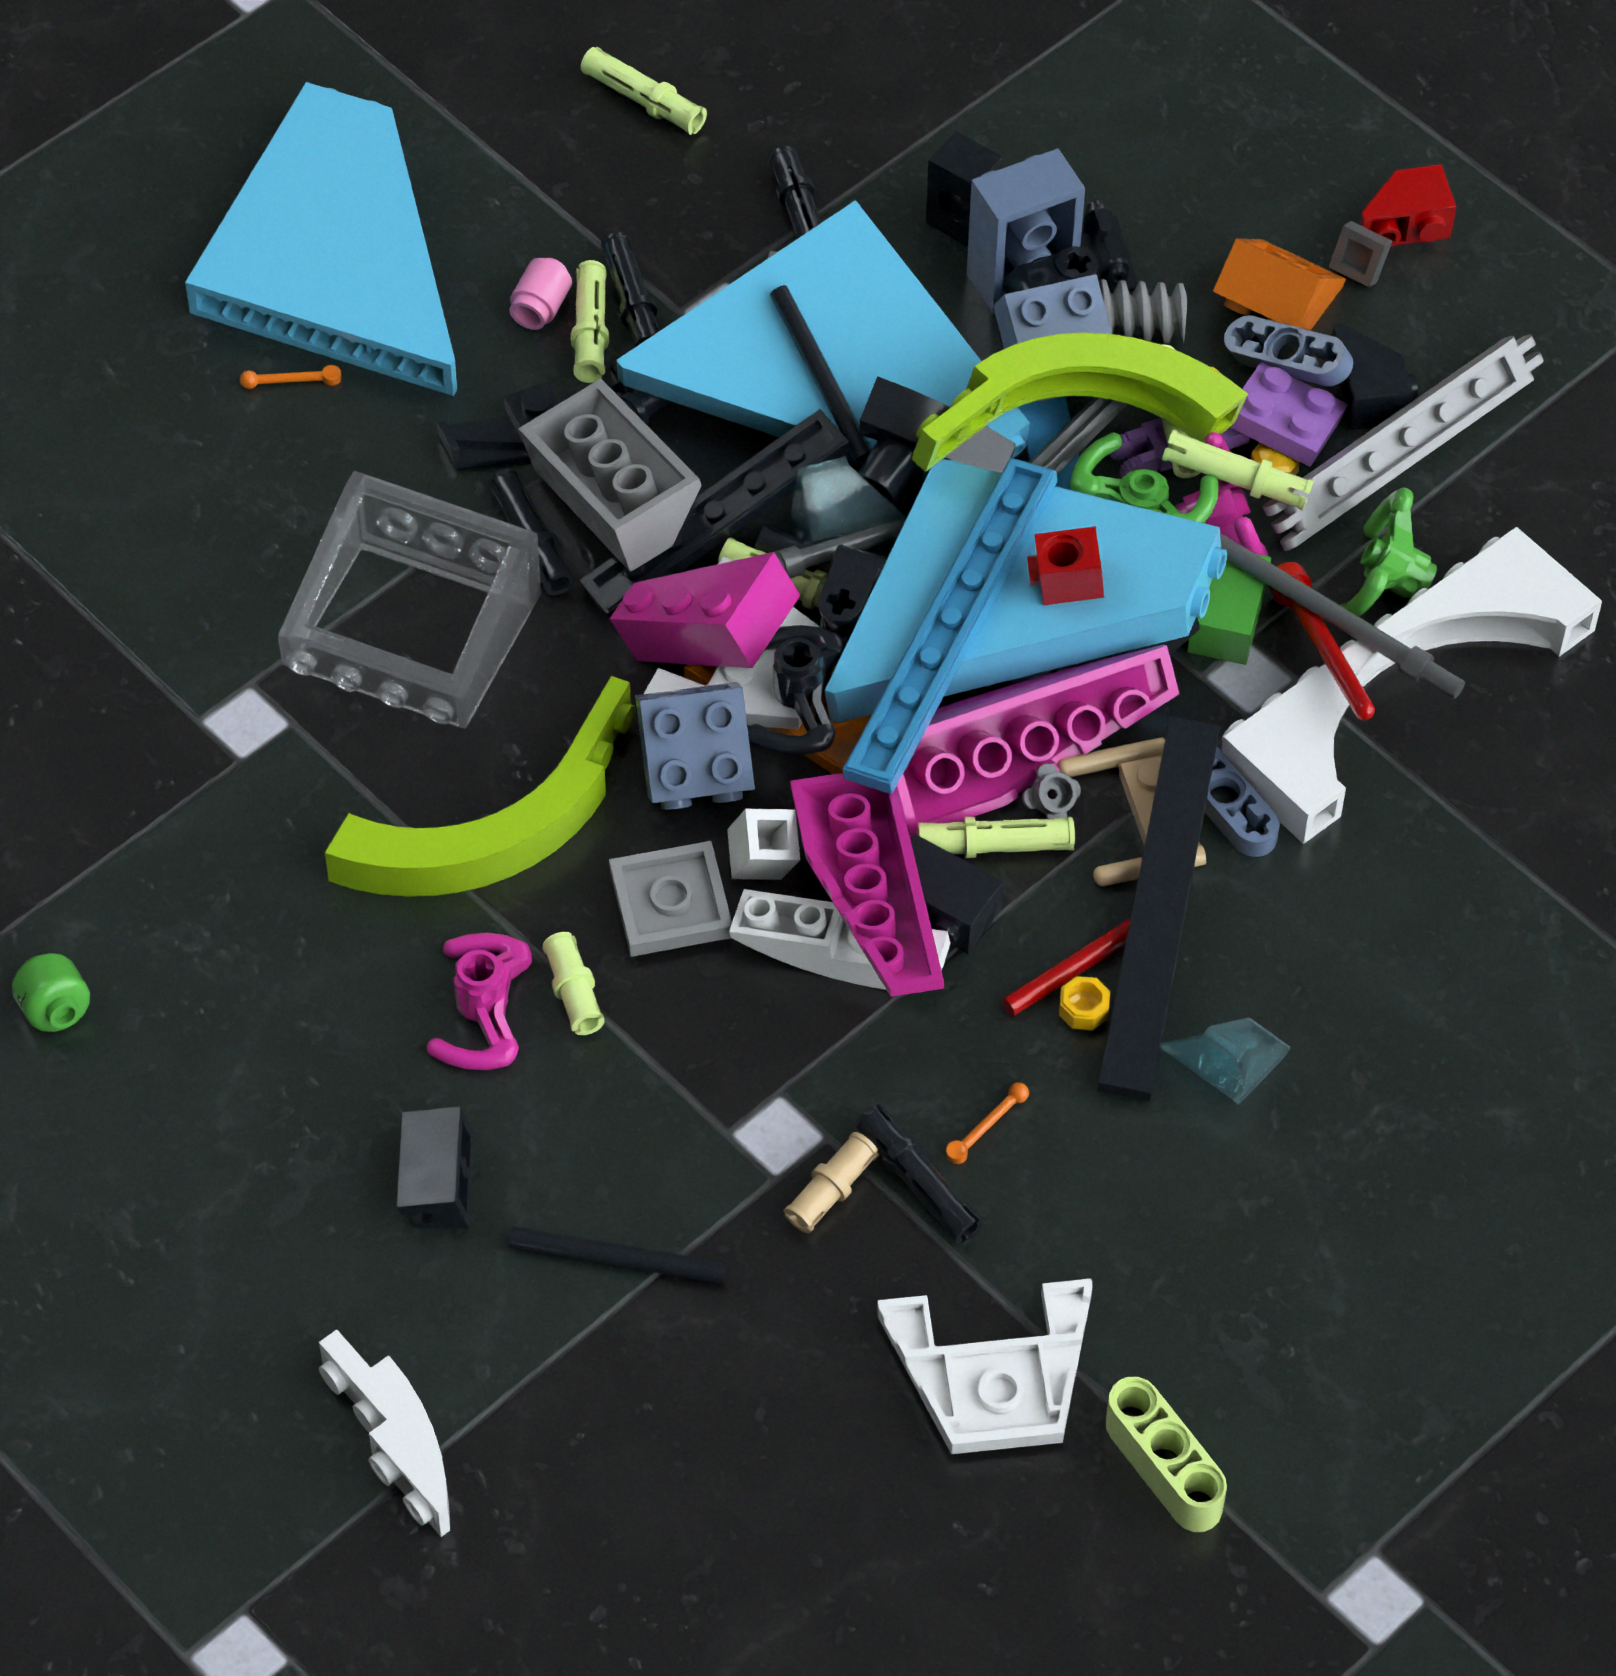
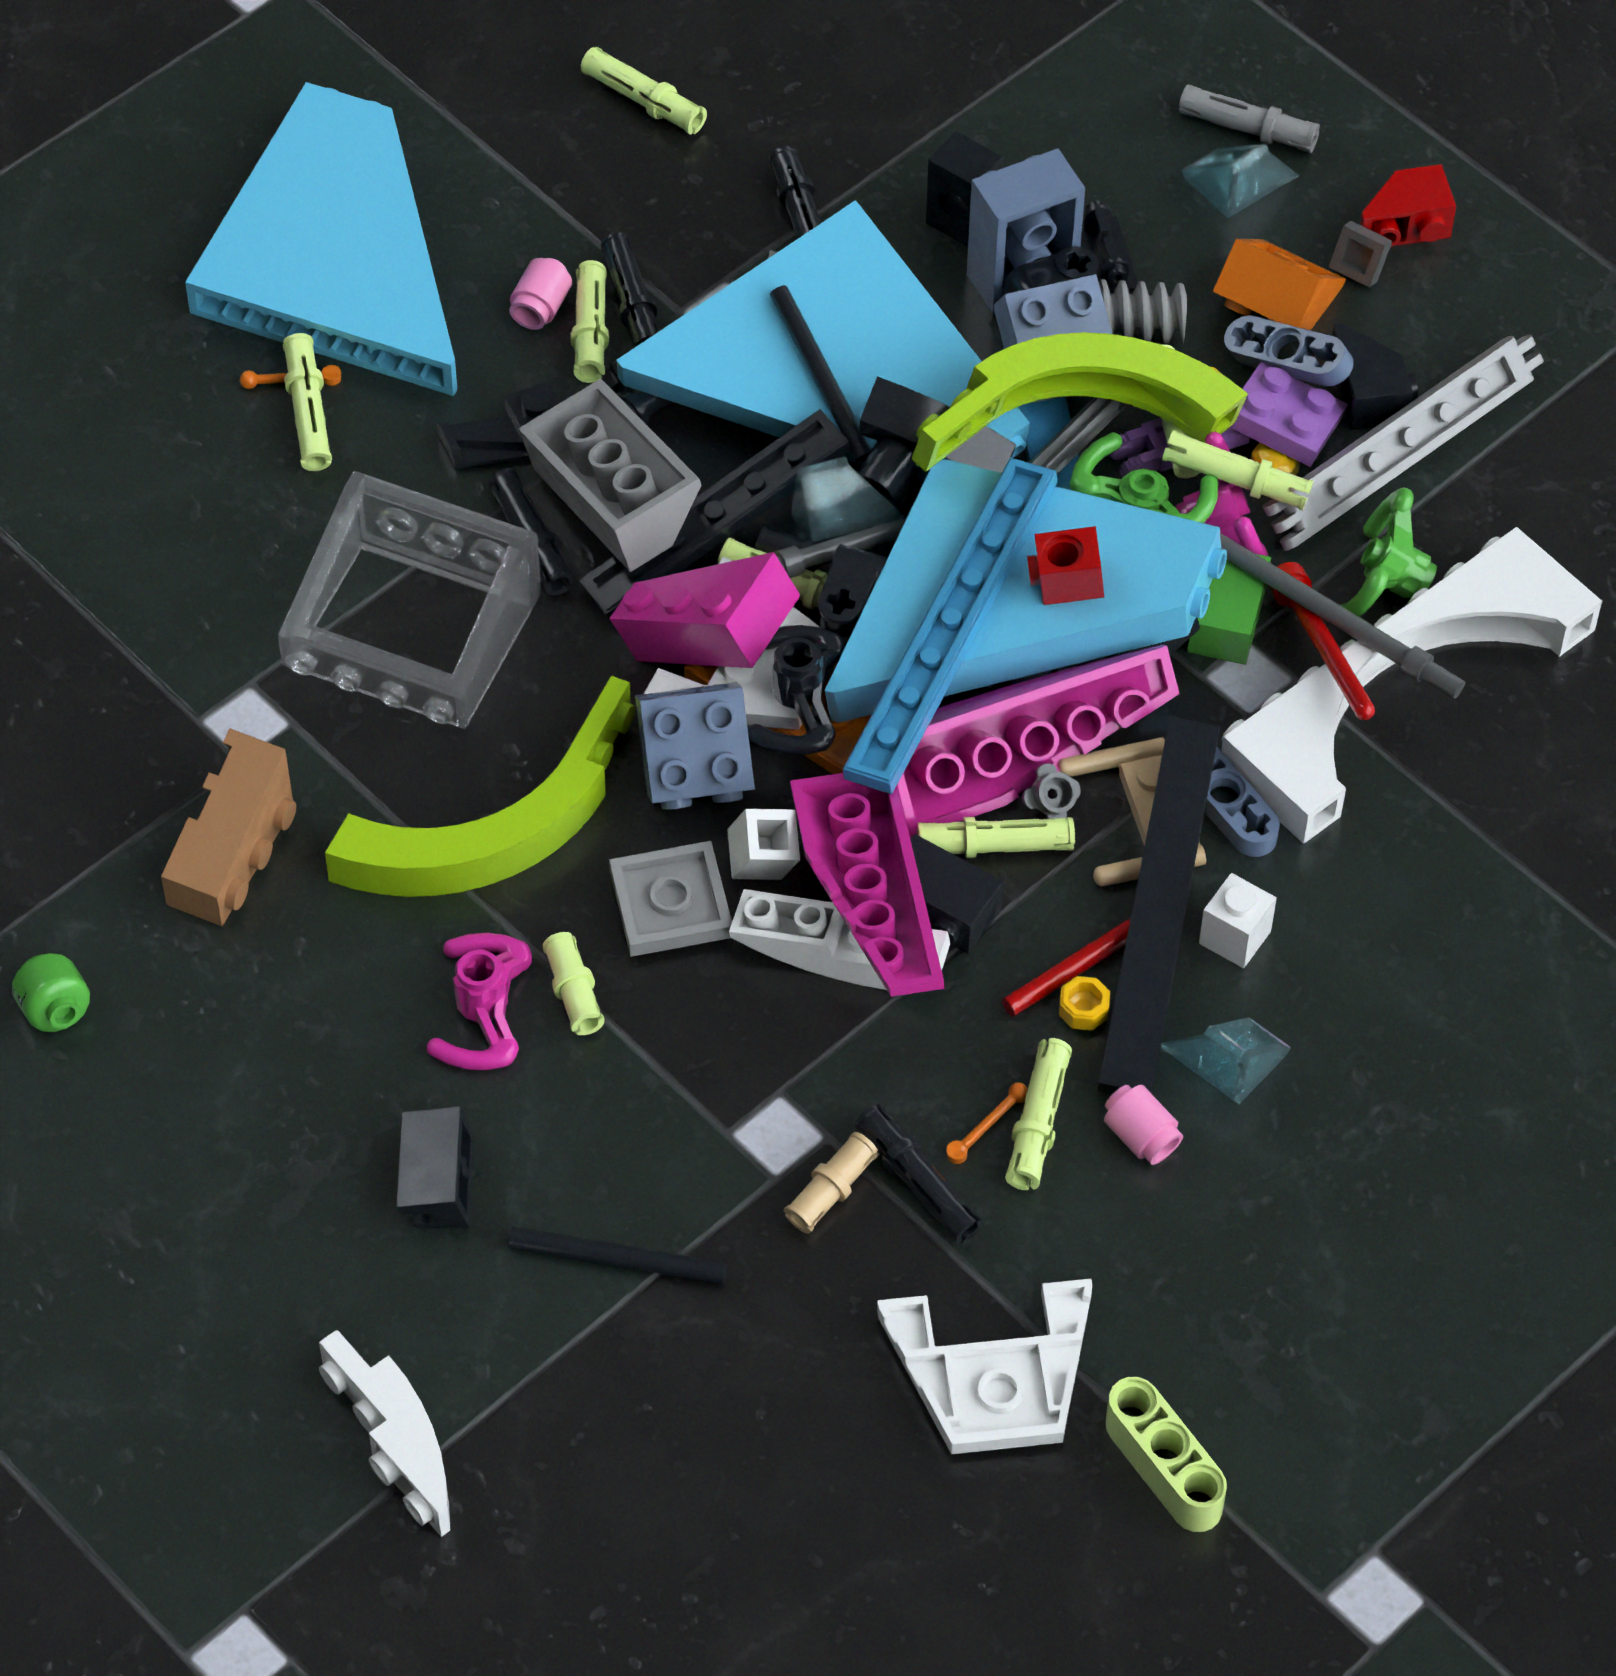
(234, 831): none -> medium nougat wedge
(304, 385): none -> yellowish green pin
(1034, 1131): none -> yellowish green pin
(1142, 1123): none -> bright pink brick
(1236, 114): none -> light grey pin
(1237, 176): none -> clear light blue slope
(1237, 920): none -> white brick

